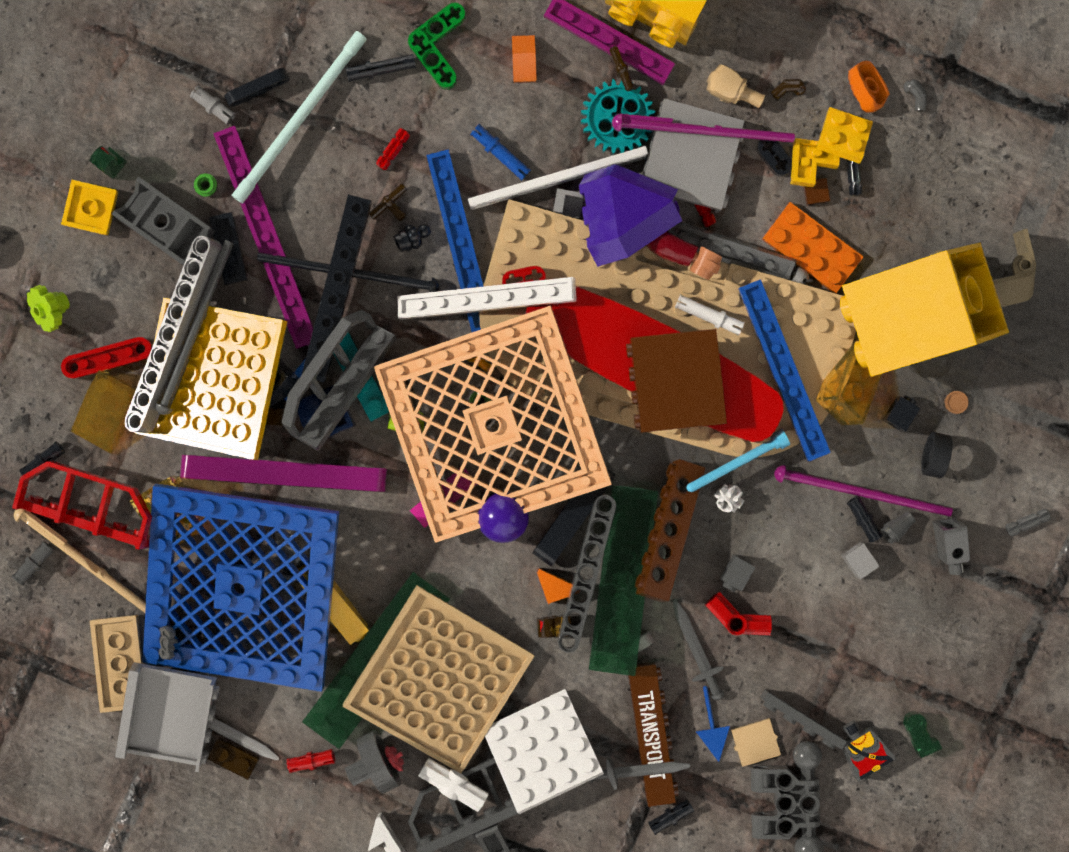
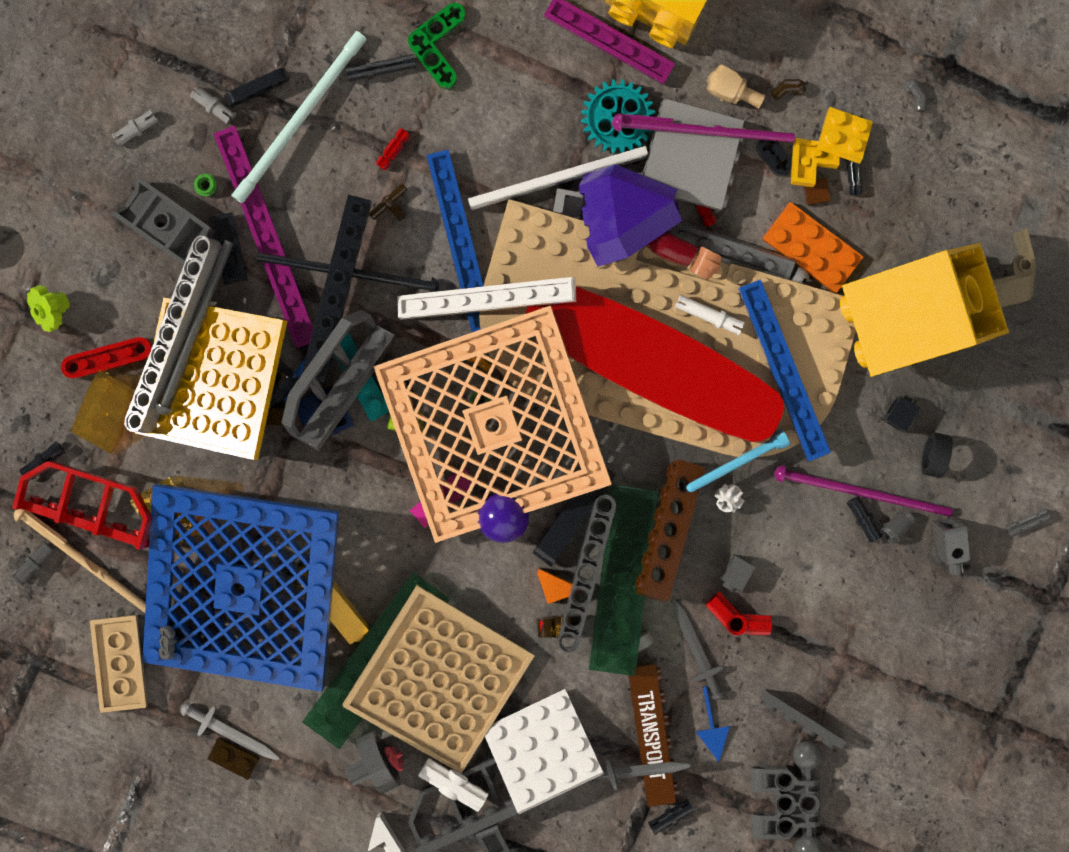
(89, 207): yellow plate -> none
(107, 161): clear green leg -> none
(135, 127): none -> light grey pin
(167, 714): light grey panel -> none
(283, 473): magenta beam -> none
(311, 761): red pin -> none
(410, 237): black piece -> none
(500, 152): blue pin -> none
(524, 58): orange slope -> none
(524, 272): red beam -> none
(621, 69): dark brown piece -> none
(676, 380): reddish brown panel -> none
(755, 742): tan piece -> none
(848, 390): clear yellow slope -> none
(860, 560): light grey panel -> none
(865, 751): torso -> none
(868, 86): orange piece -> none
(916, 729): clear green leg -> none
(956, 402): medium nougat piece -> none

